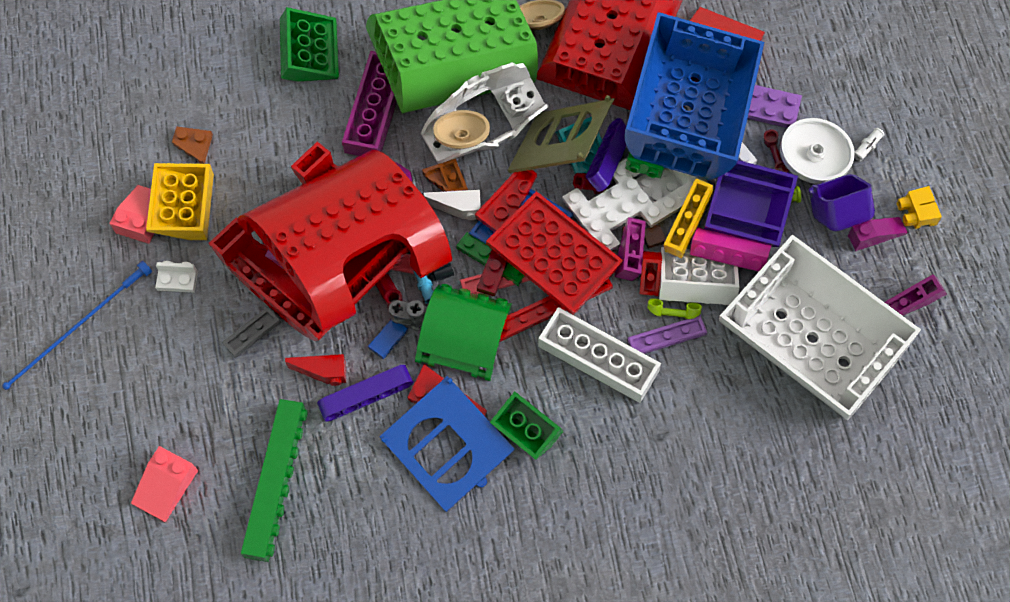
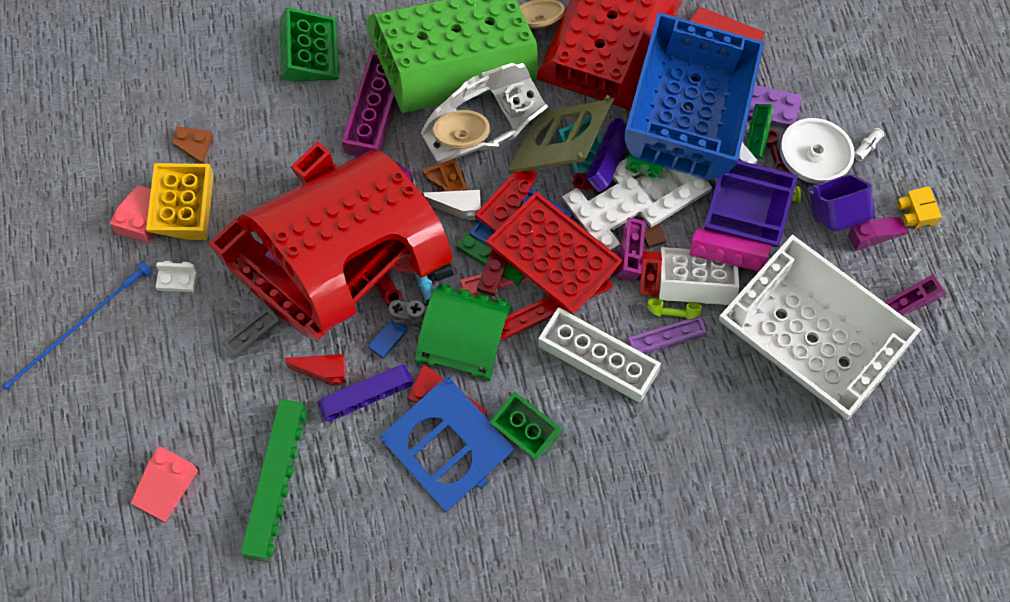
(688, 218): yellow brick -> none
(759, 129): none -> green tile

